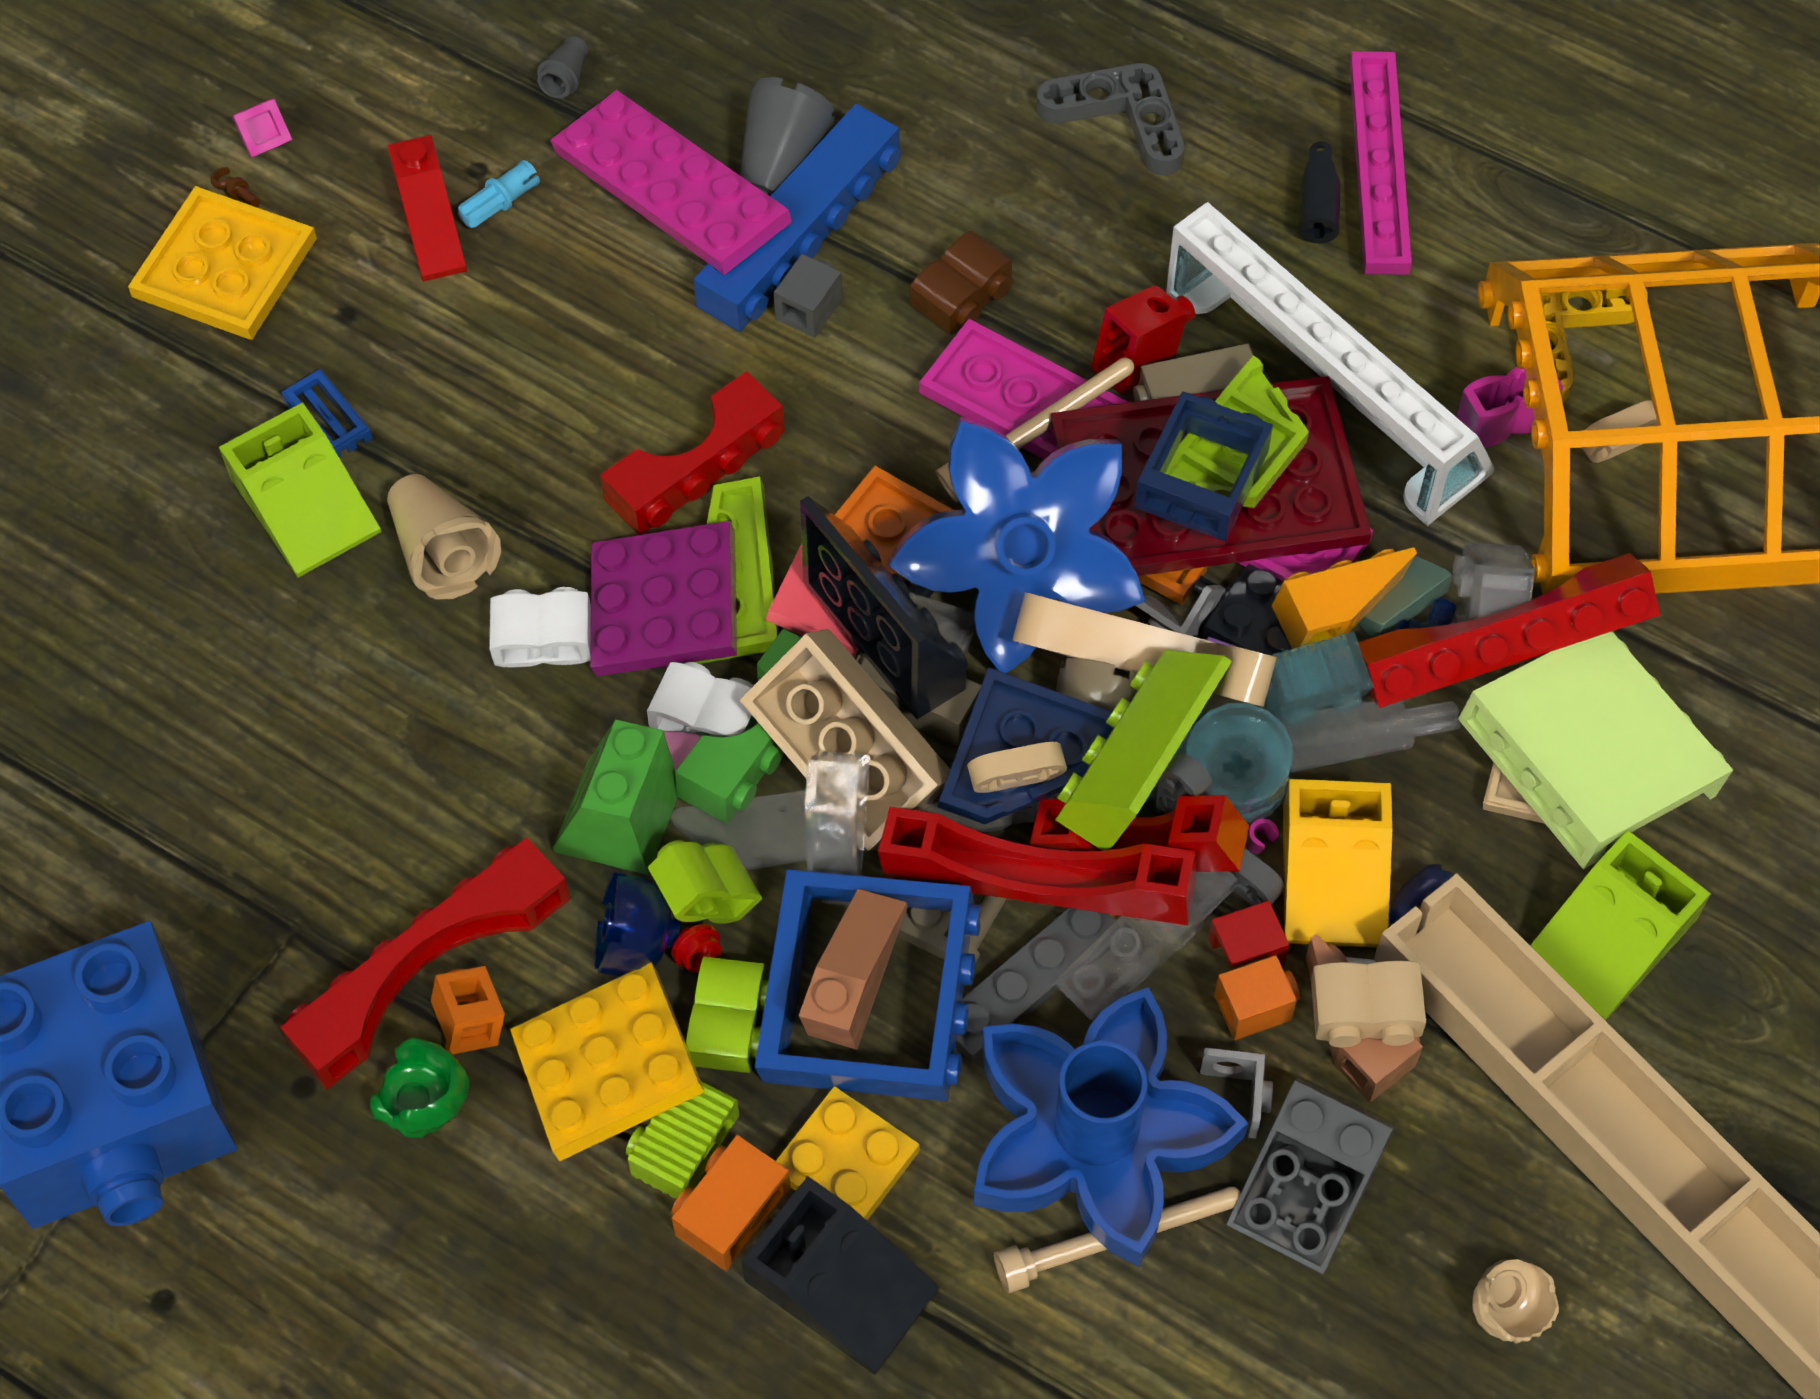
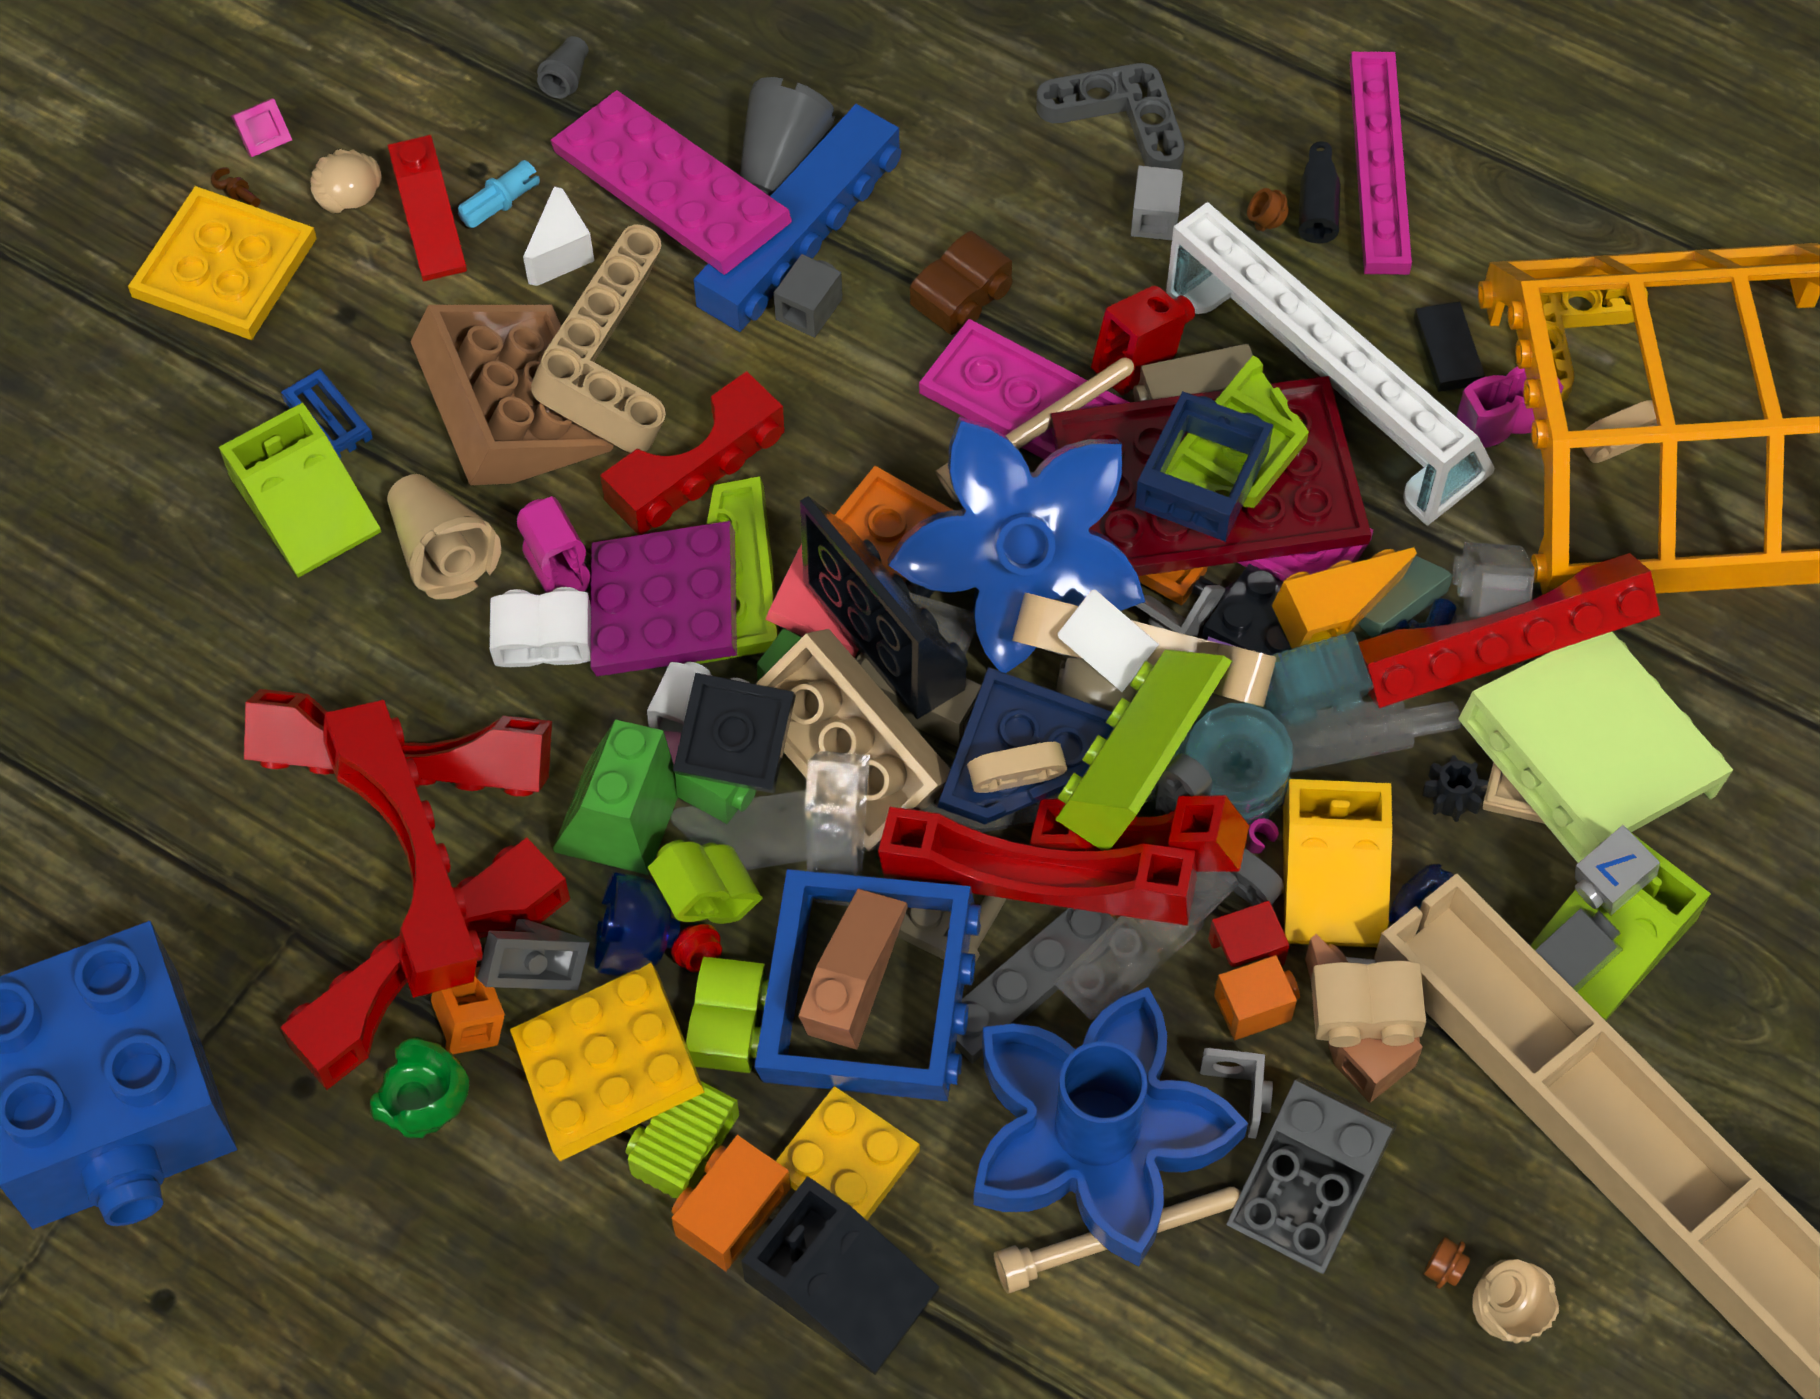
(345, 180): none -> tan hair
(369, 759): none -> red arch
(481, 379): none -> medium nougat slope
(505, 754): none -> red arch
(533, 958): none -> dark grey slope
(552, 546): none -> dark pink brick
(558, 242): none -> white slope
(568, 374): none -> tan beam
(734, 733): none -> black plate
(1107, 640): none -> white sticker
(1156, 202): none -> light grey panel
(1268, 209): none -> dark orange plate
(1447, 1263): none -> dark orange plate
(1448, 346): none -> black tile
(1455, 788): none -> black gear
(1581, 947): none -> dark grey brick
(1615, 871): none -> light grey brick

